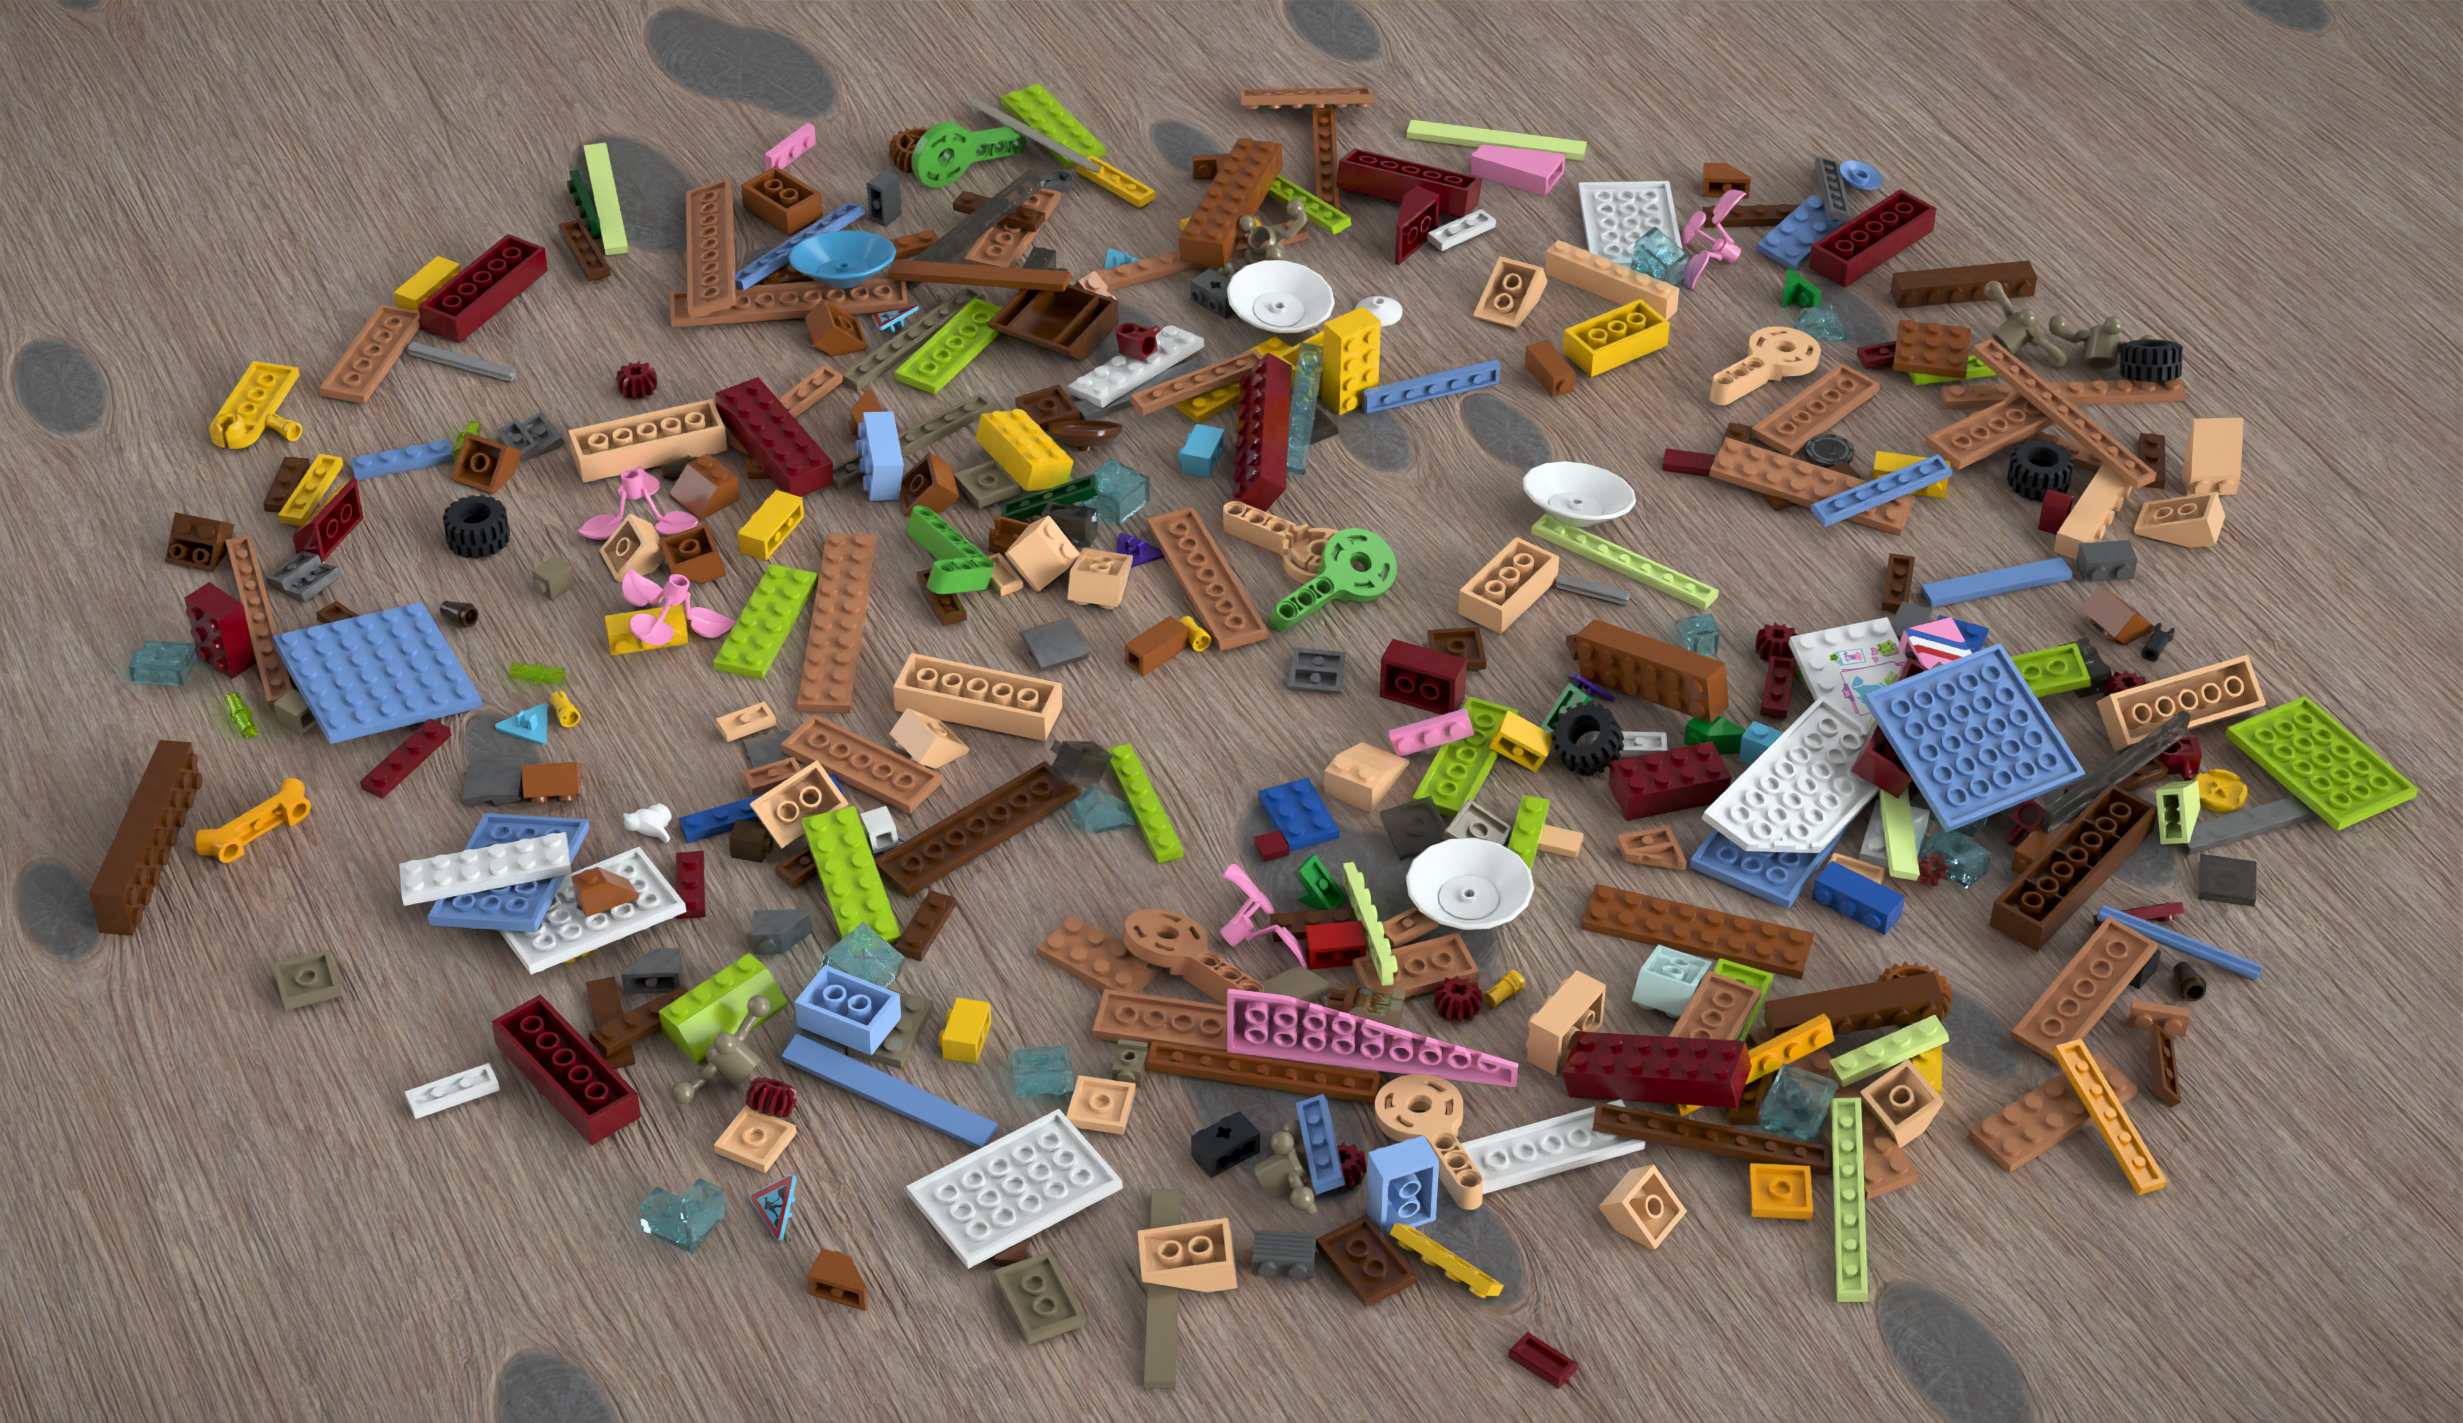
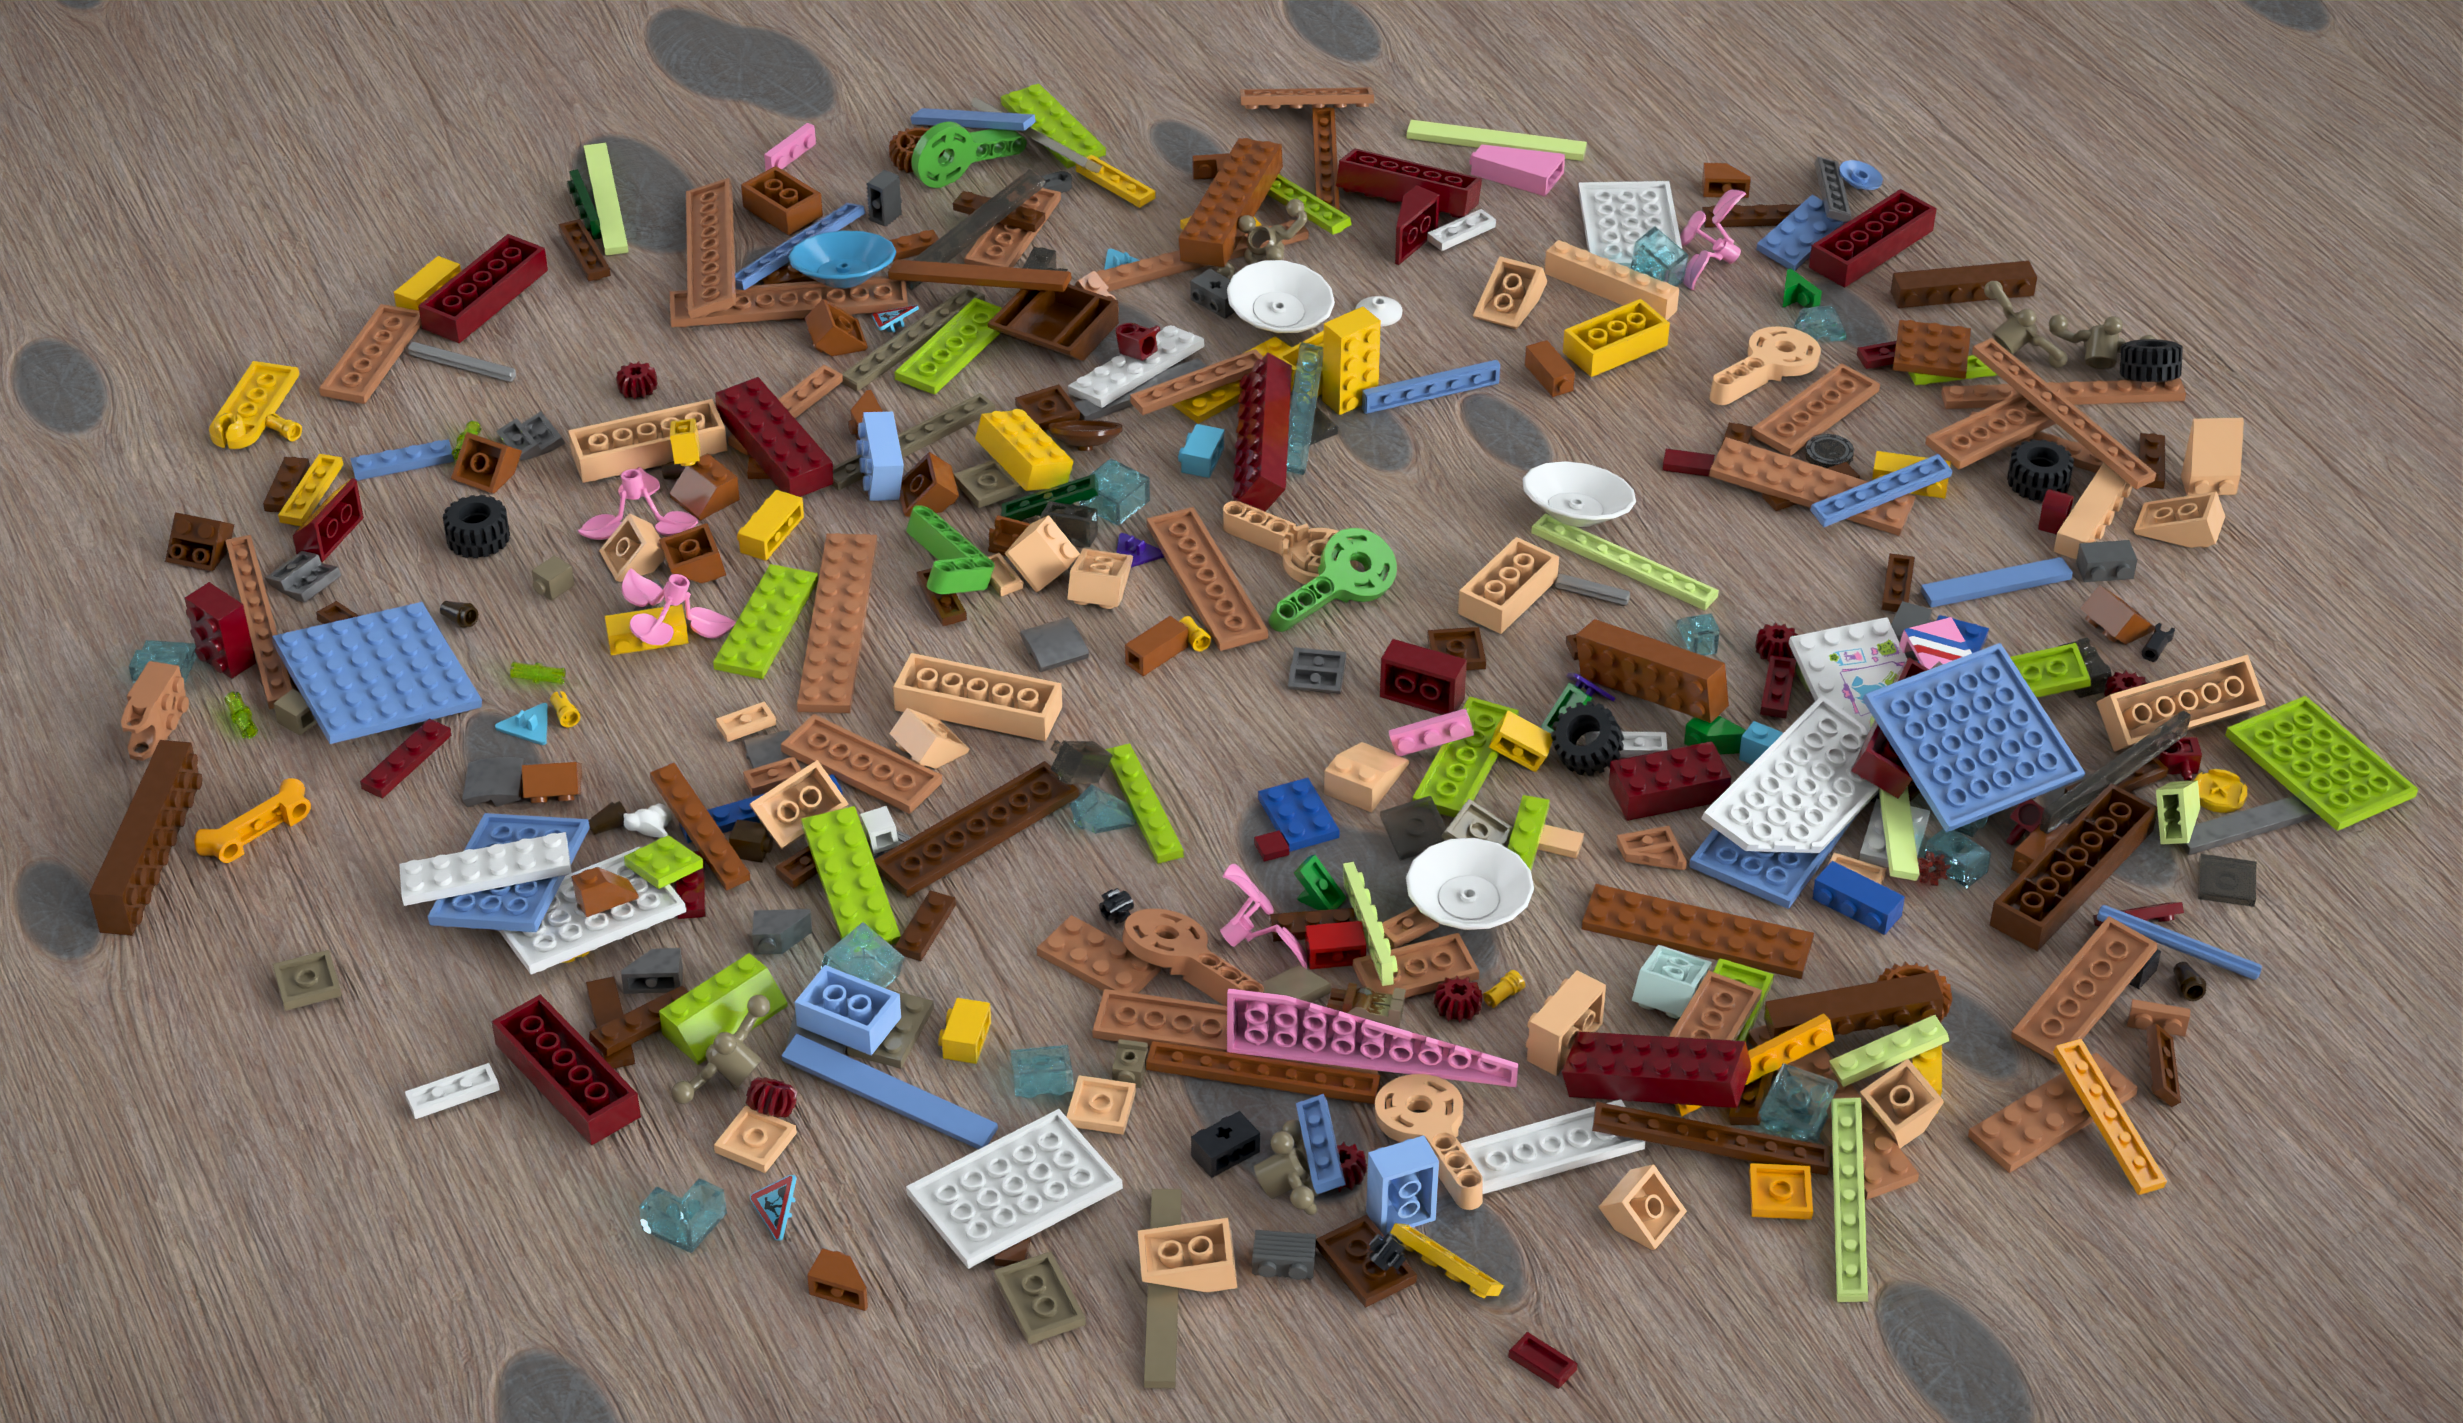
(154, 707): none -> nougat brick
(608, 818): none -> dark brown cone
(663, 862): none -> lime plate
(685, 442): none -> yellow brick
(700, 826): none -> dark orange plate
(974, 119): none -> medium blue tile
(1116, 905): none -> black gear
(1387, 1251): none -> black gear

